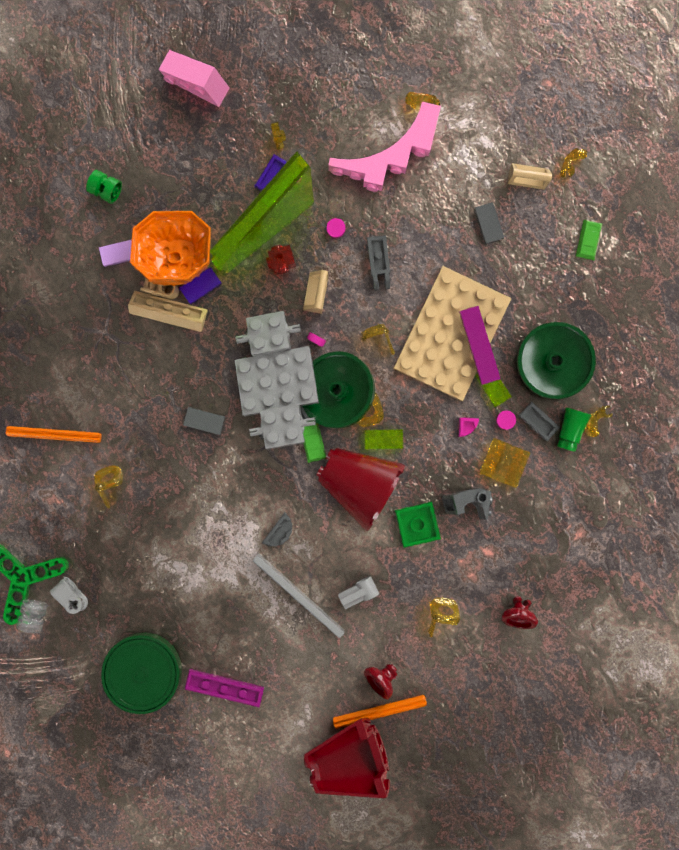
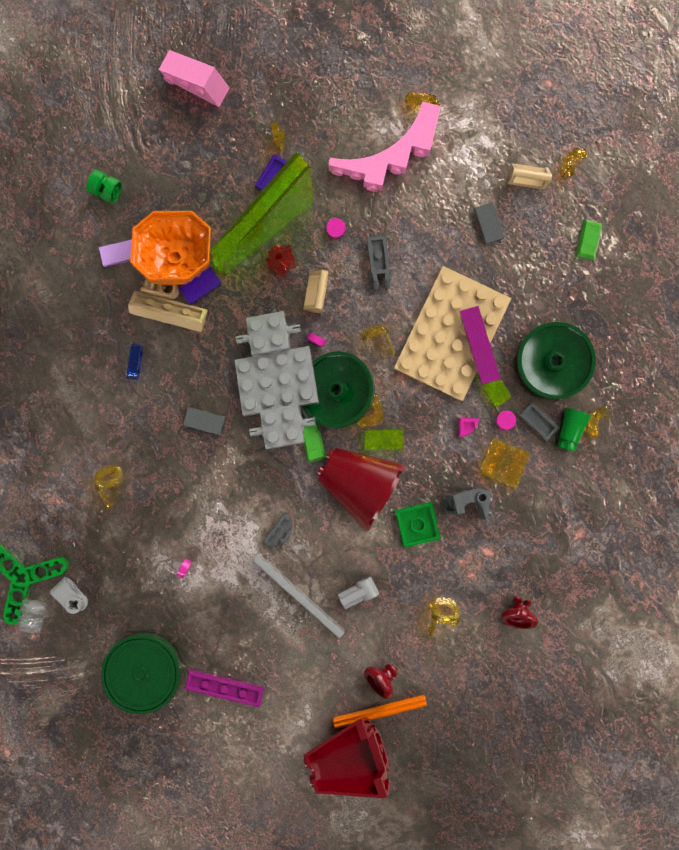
(53, 434): orange axle -> none
(135, 361): none -> clear blue beam
(183, 568): none -> dark pink tile

